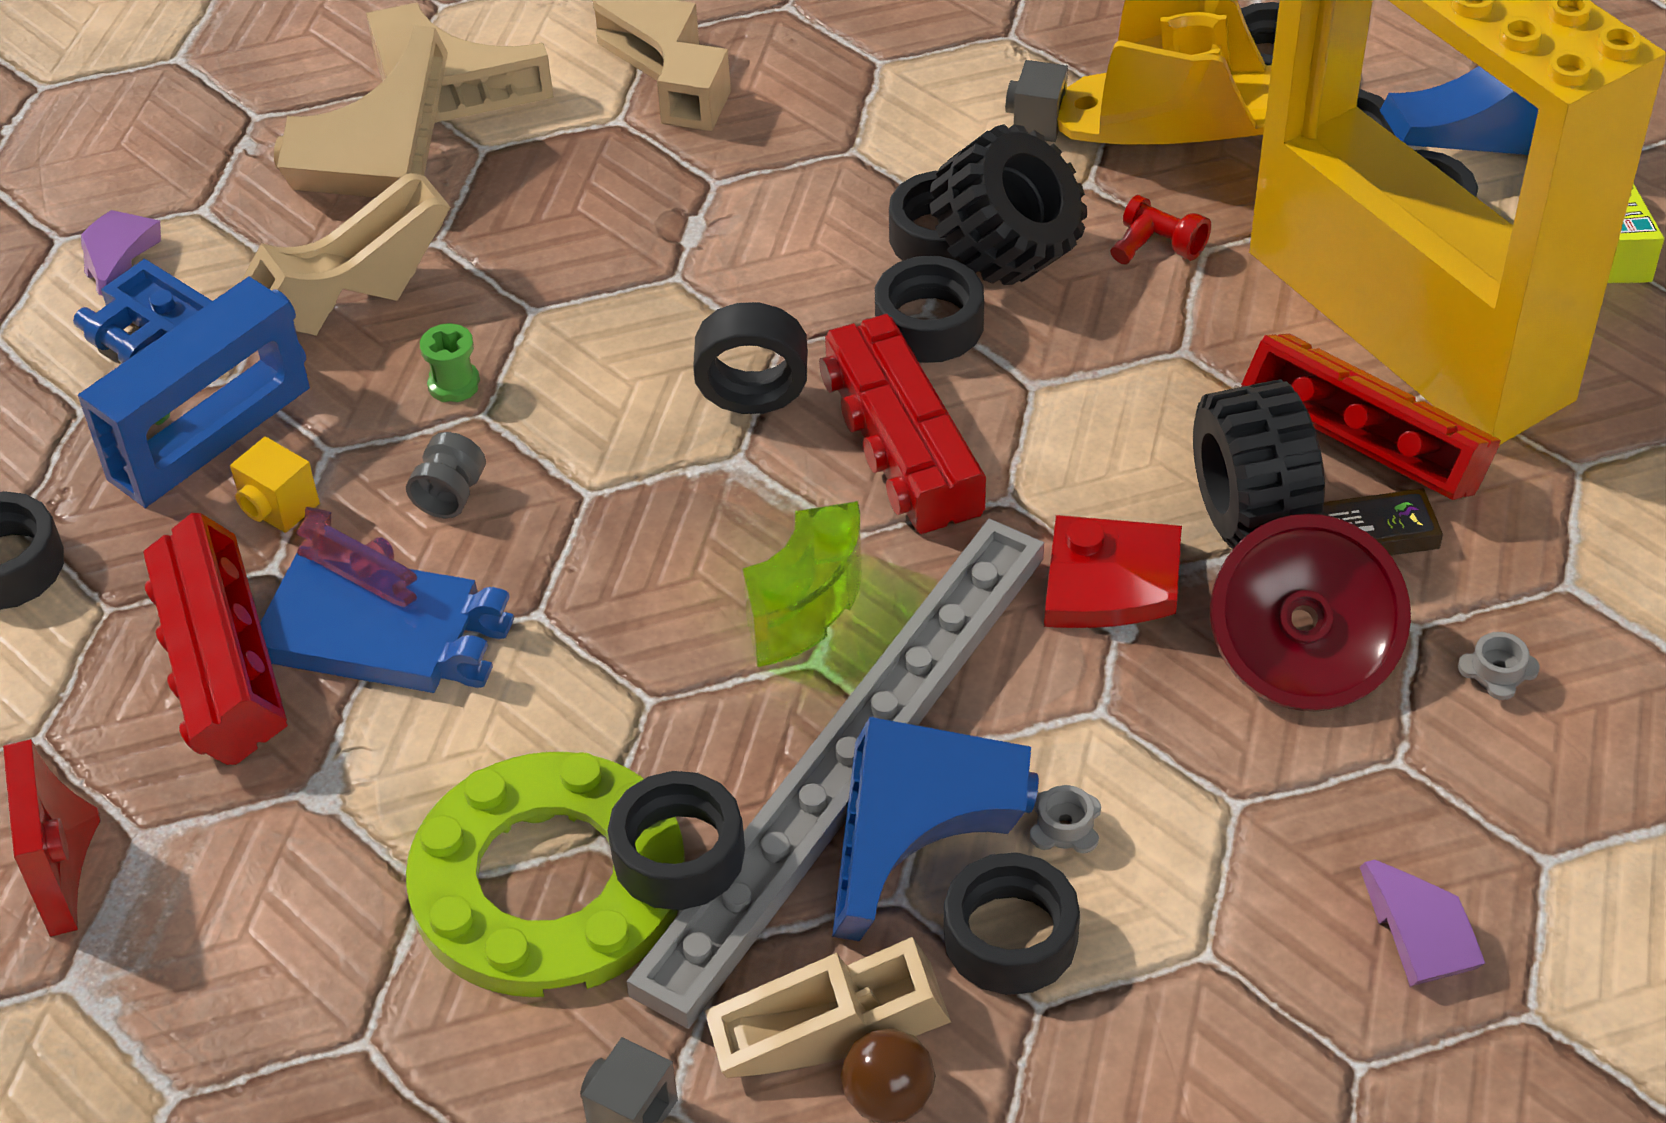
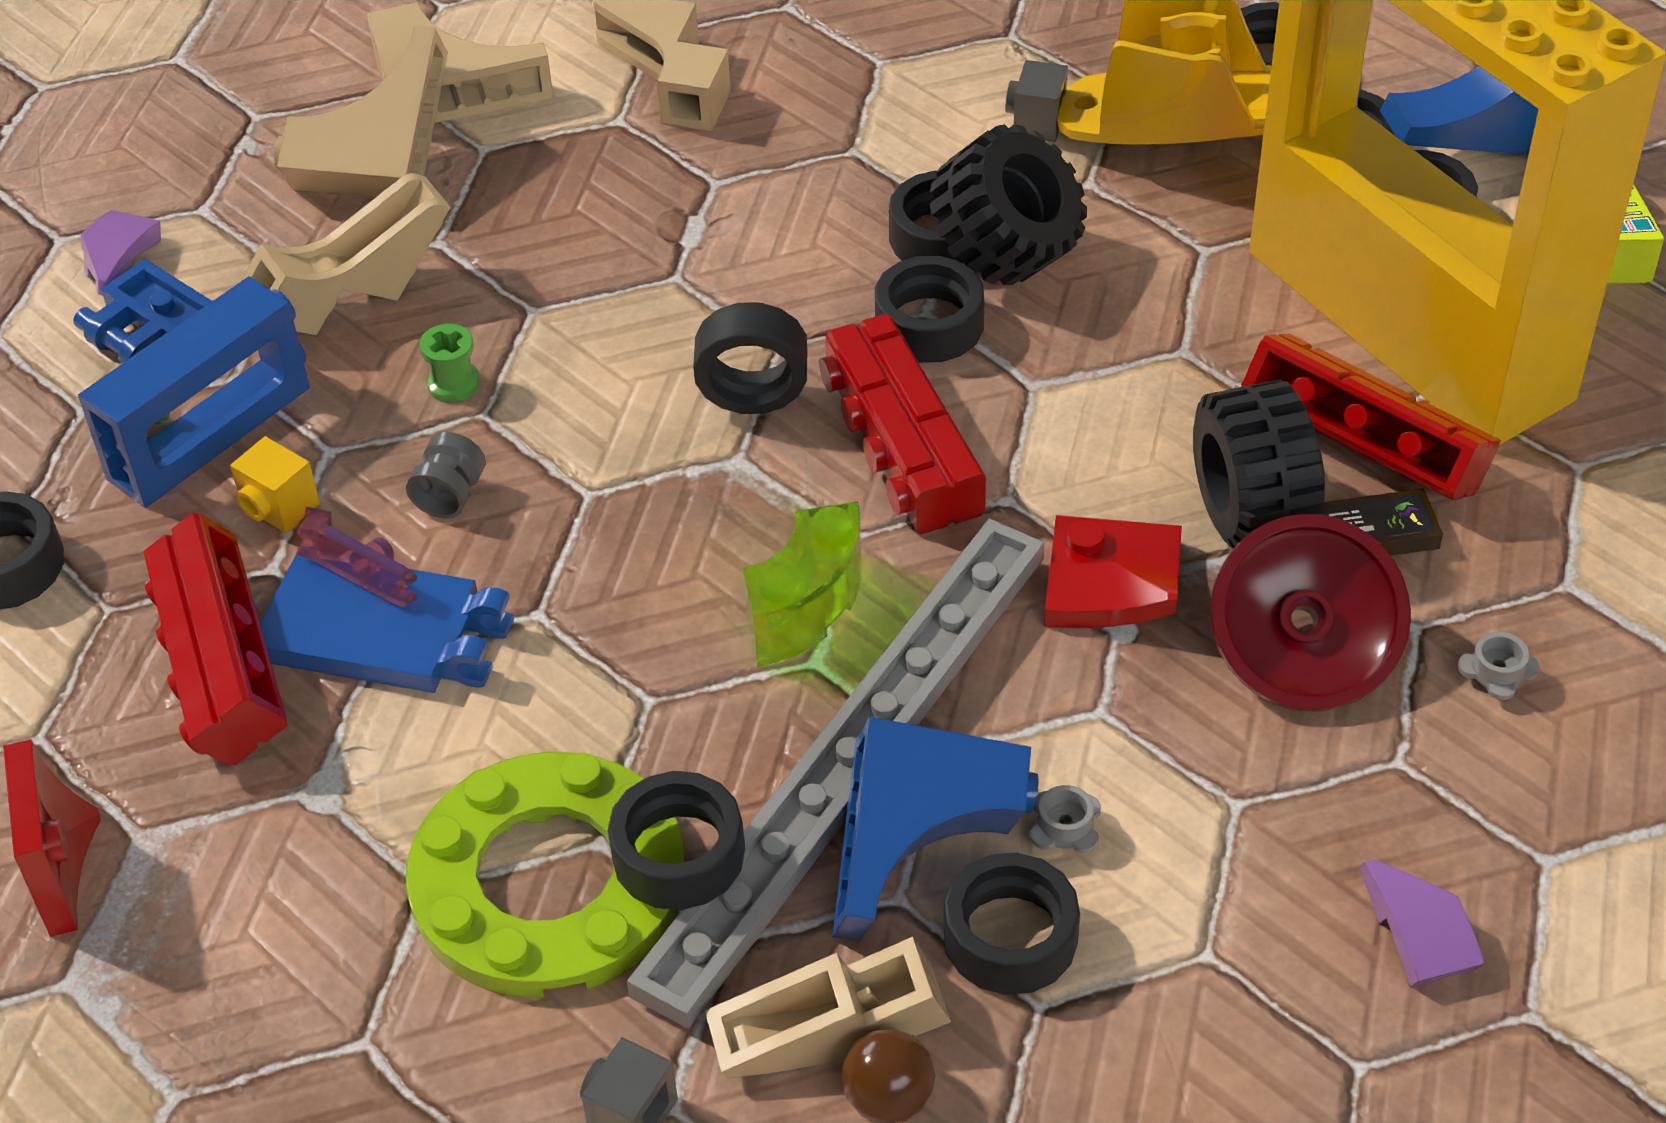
(1187, 234): red piece -> none

